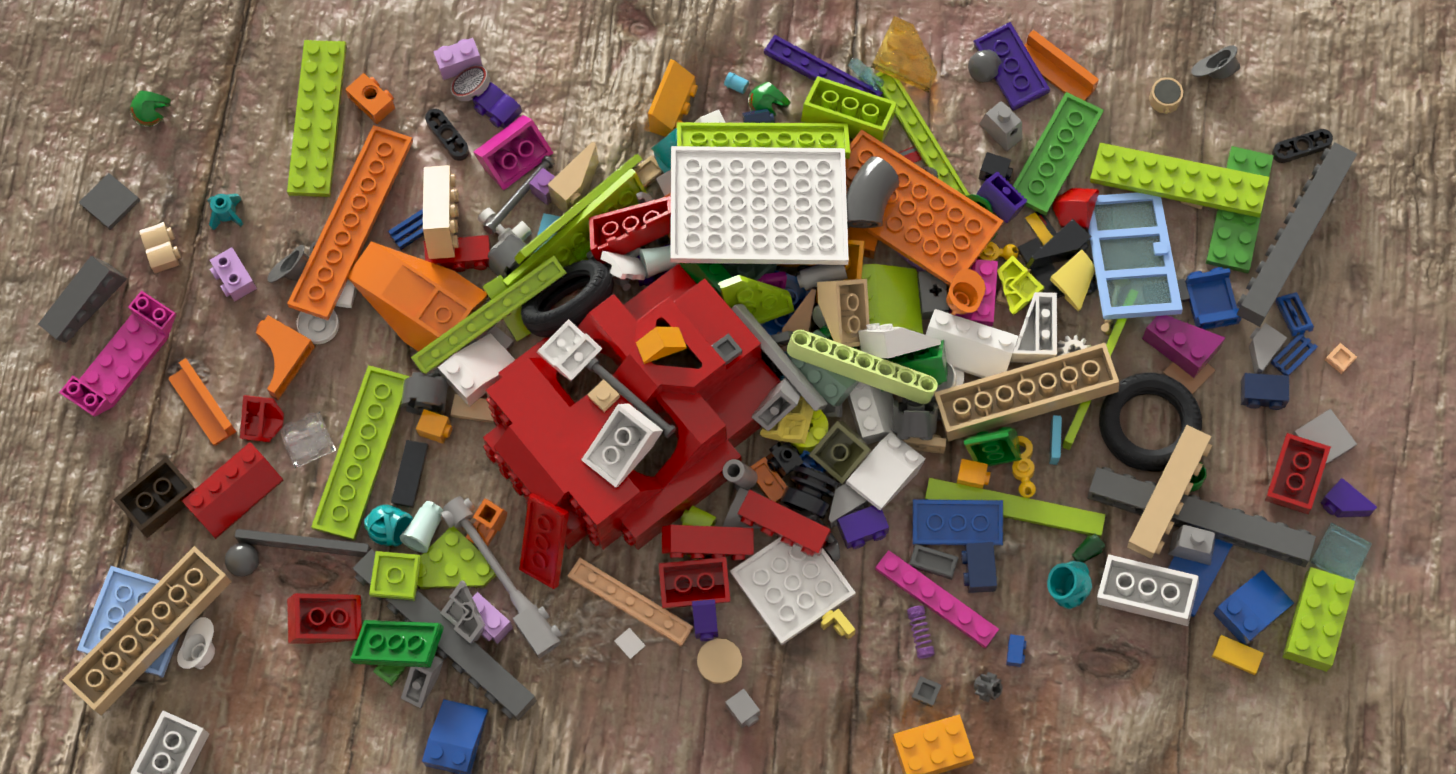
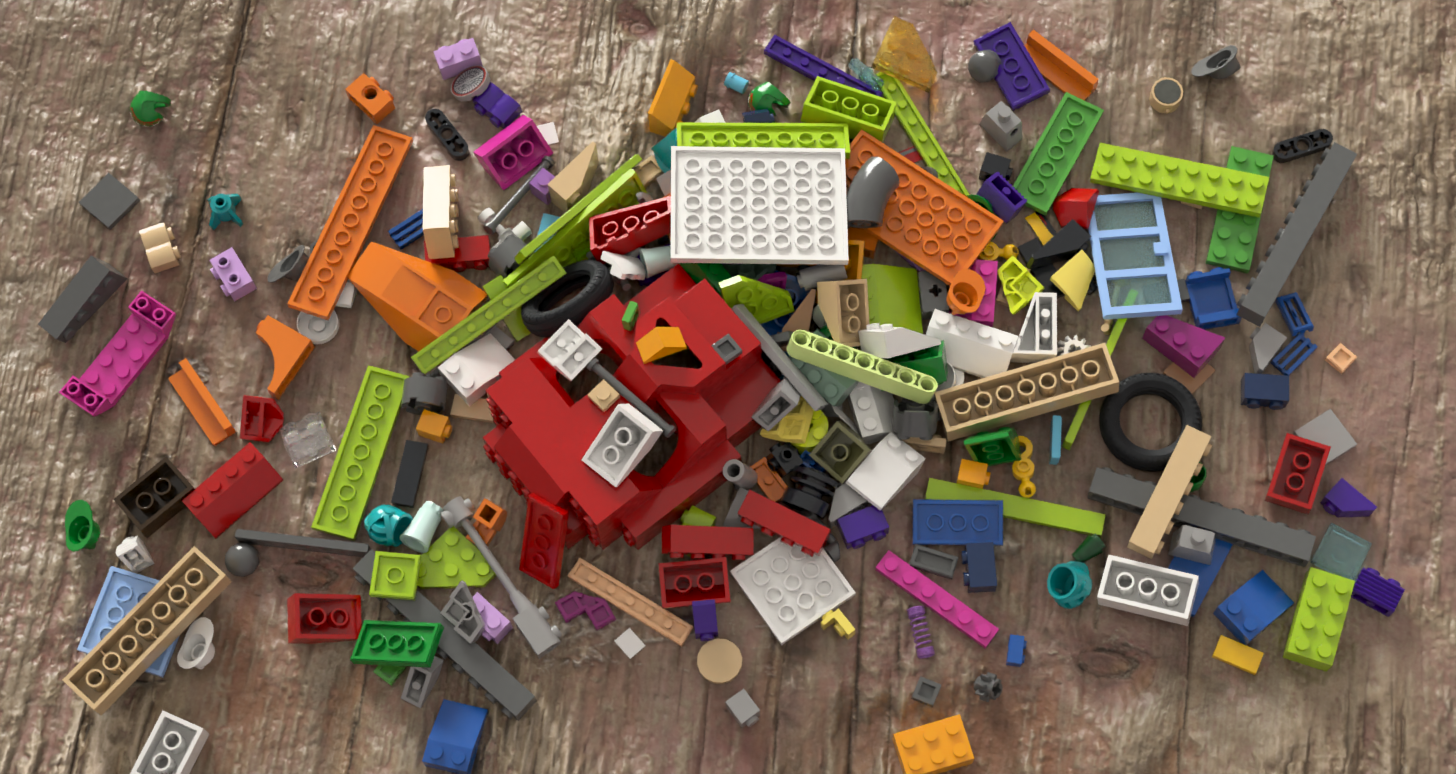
(80, 527): none -> green piece
(134, 554): none -> white slope
(317, 118): lime plate -> none
(548, 132): none -> white sticker
(578, 603): none -> magenta tile
(630, 316): none -> bright green tile
(845, 418): none -> white sticker
(1377, 592): none -> dark purple brick

